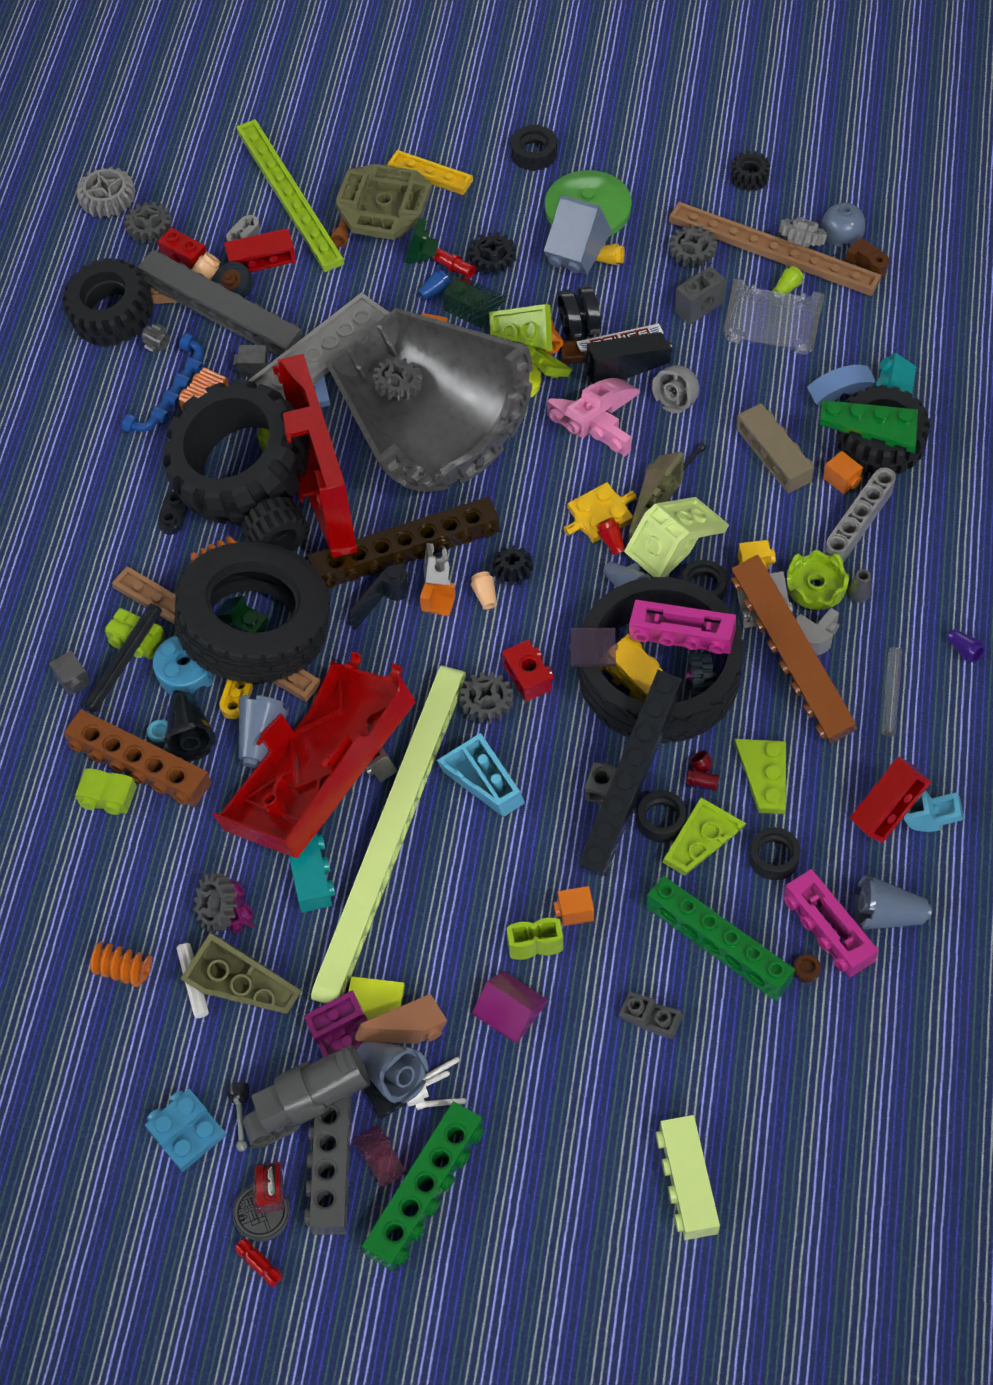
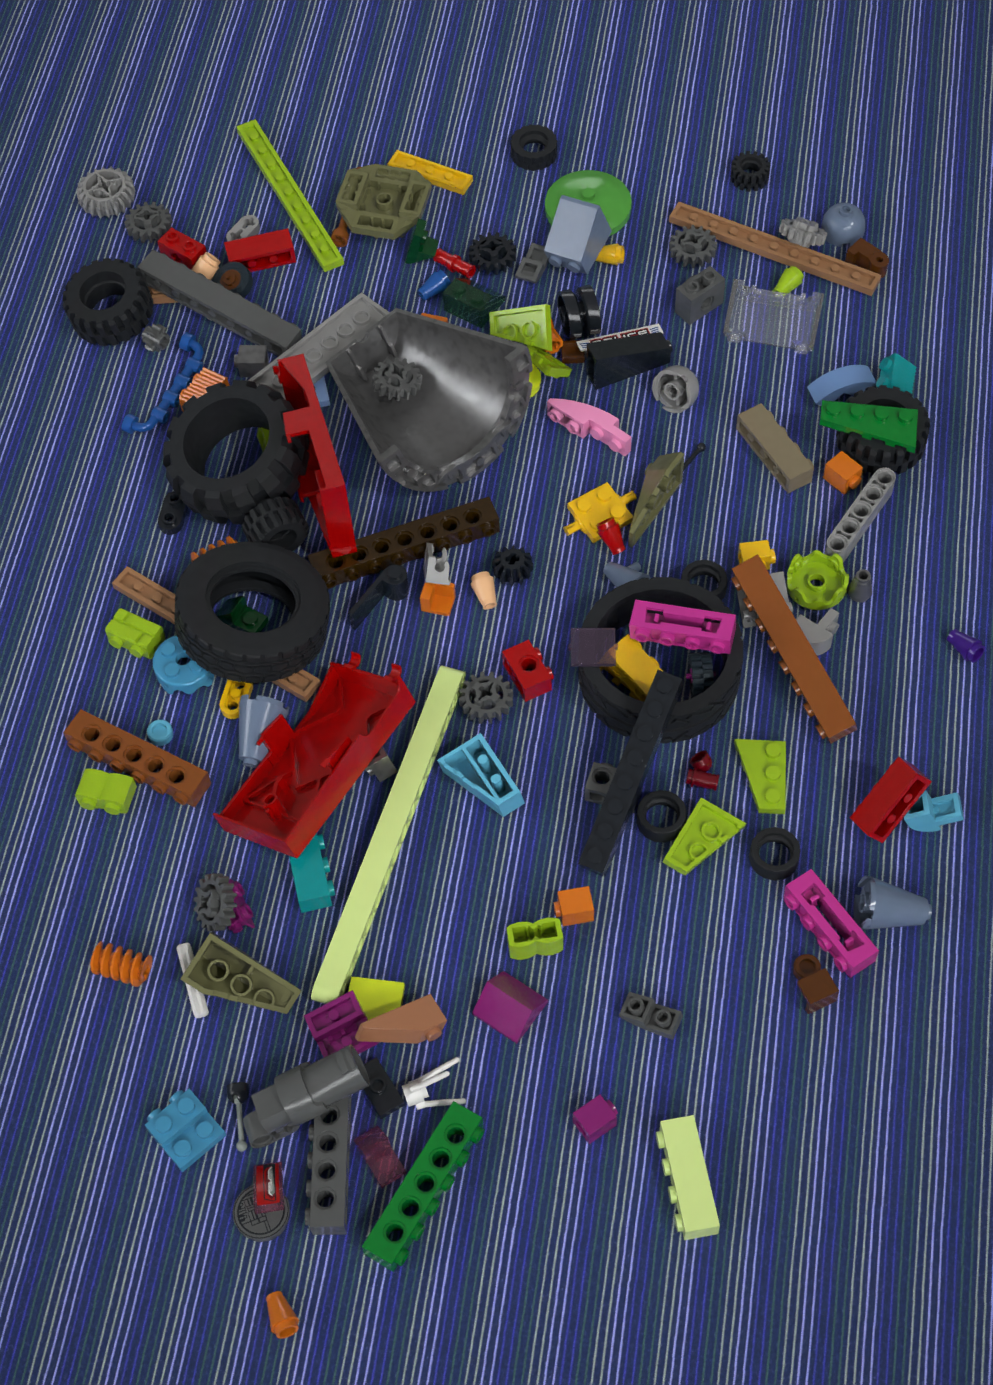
(70, 673): flat silver brick -> none
(122, 657): black axle -> none
(187, 728): black cone -> none
(258, 1262): red axle -> none
(281, 1316): none -> orange cone
(394, 1069): sand blue cone -> none
(533, 264): none -> dark grey slope
(595, 1118): none -> magenta brick
(601, 397): bright pink slope -> none
(670, 533): yellowish green bracket -> none
(720, 938): green brick -> none
(818, 990): none -> reddish brown panel
(891, 691): clear axle -> none

